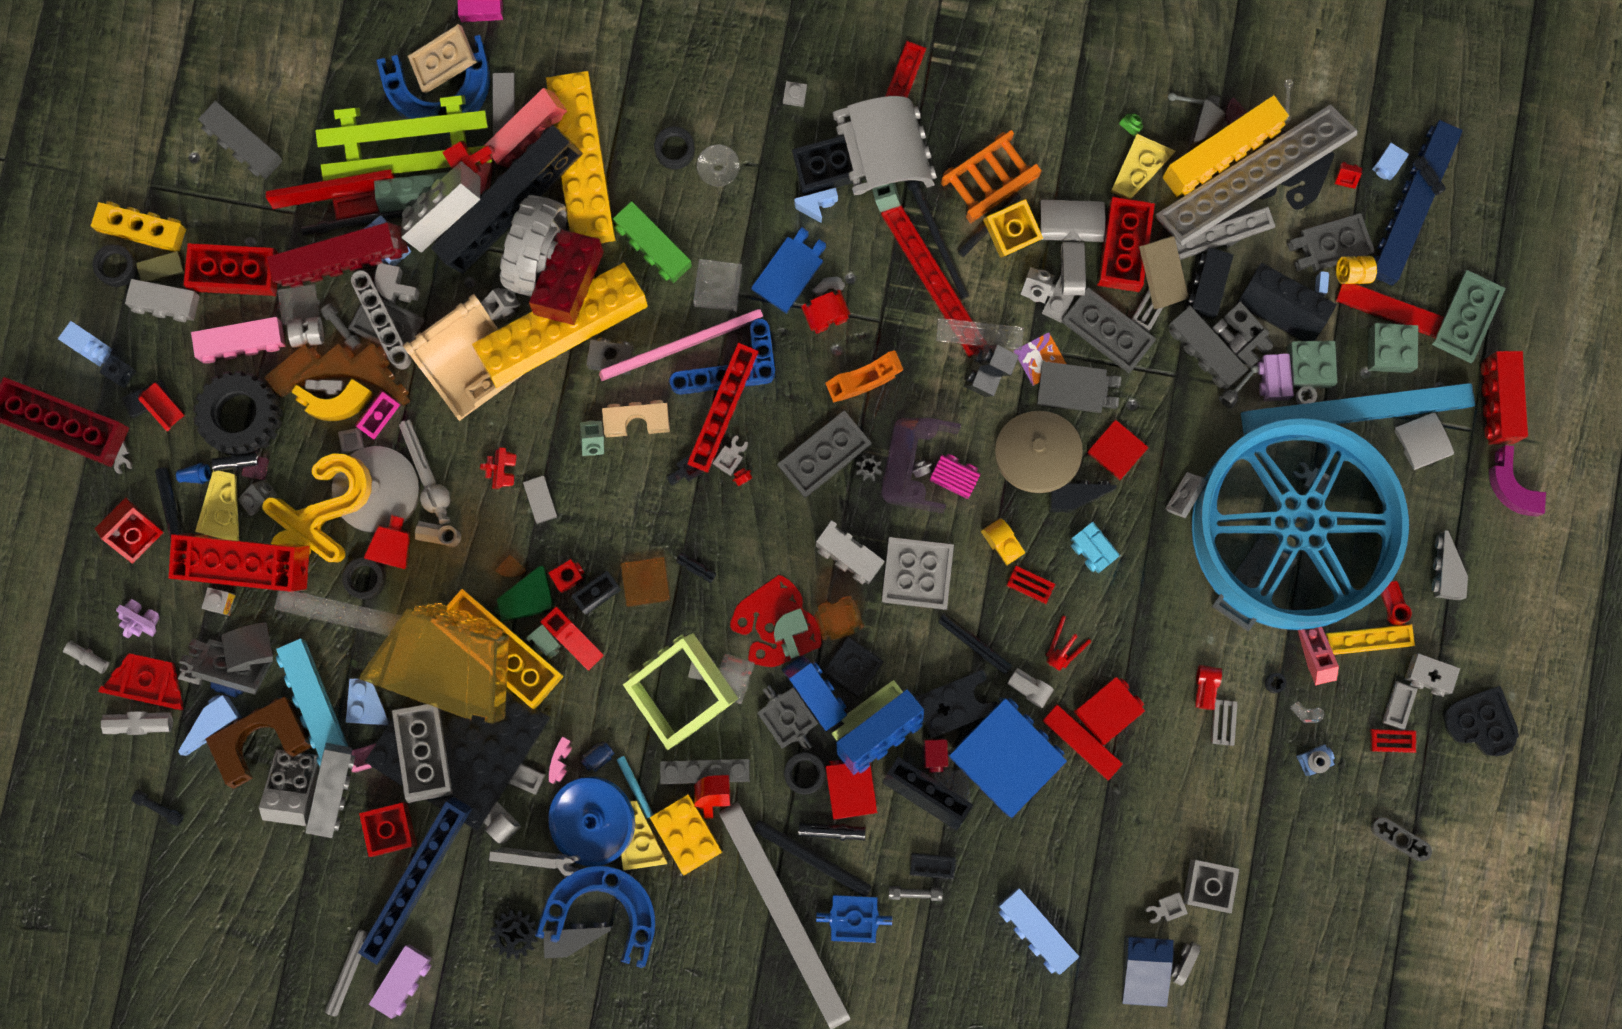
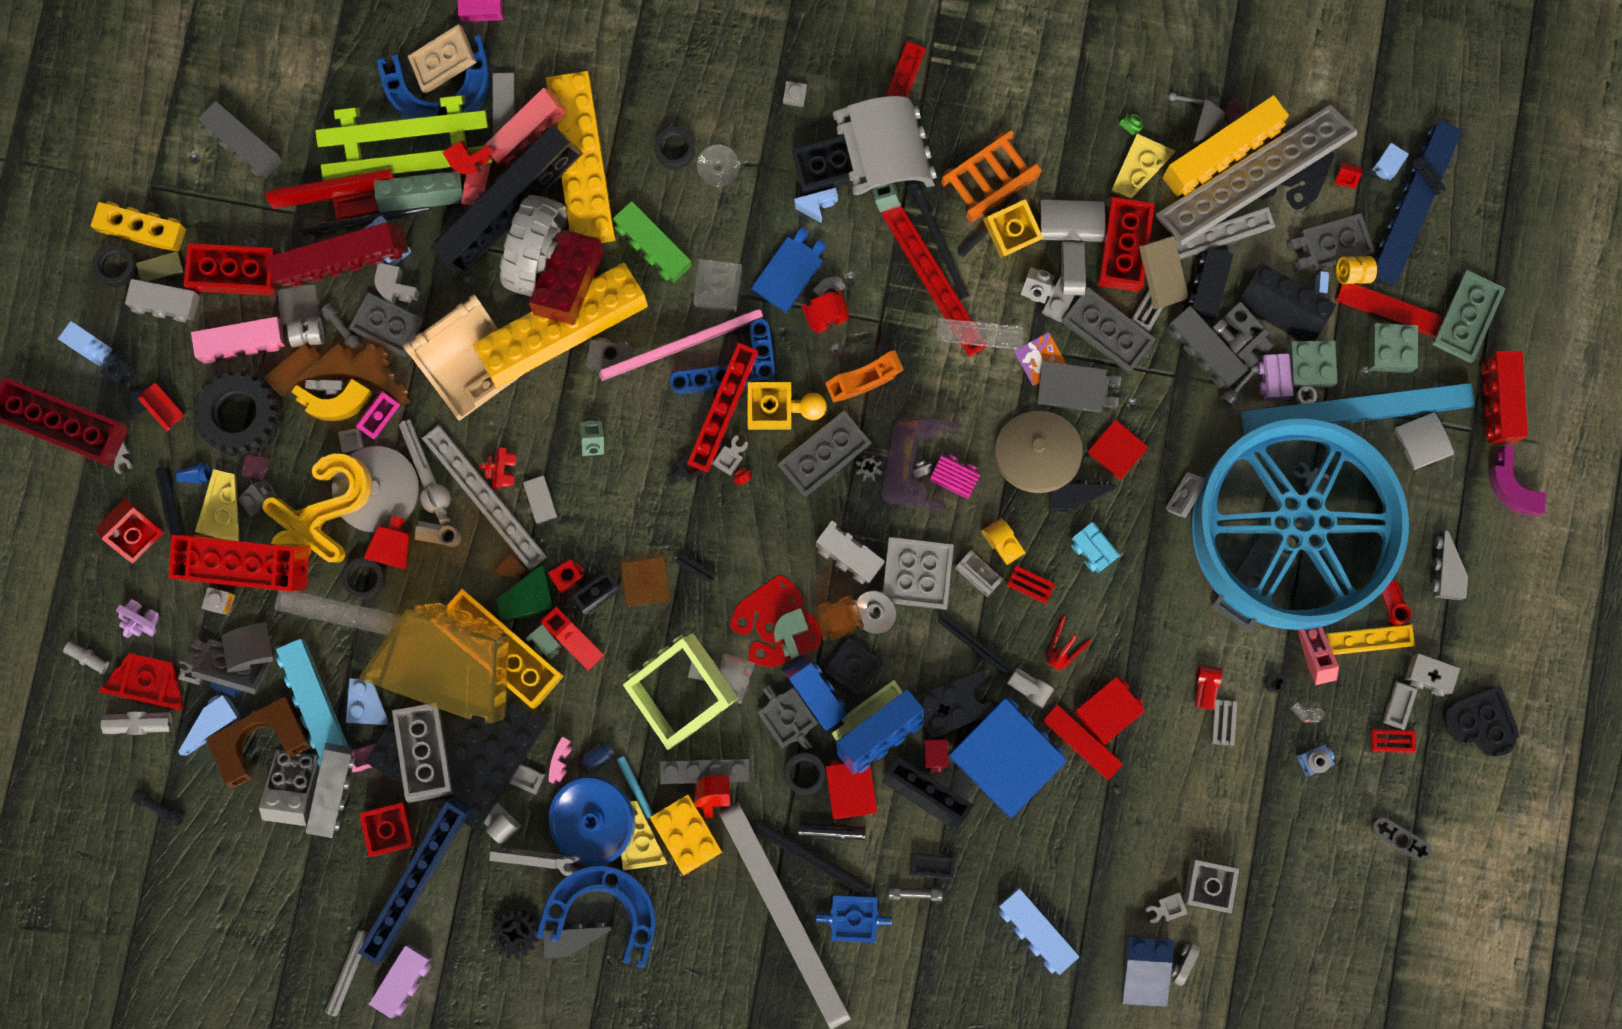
(235, 461): black pin -> none
(374, 312): light grey beam -> none
(440, 206): light grey brick -> none
(484, 497): none -> light grey tile
(501, 304): light grey brick -> none
(617, 418): tan arch -> none
(811, 406): none -> yellow brick
(875, 622): none -> light grey dish
(979, 573): none -> light grey hinge
(988, 367): black brick -> none
(1288, 84): clear hinge -> none

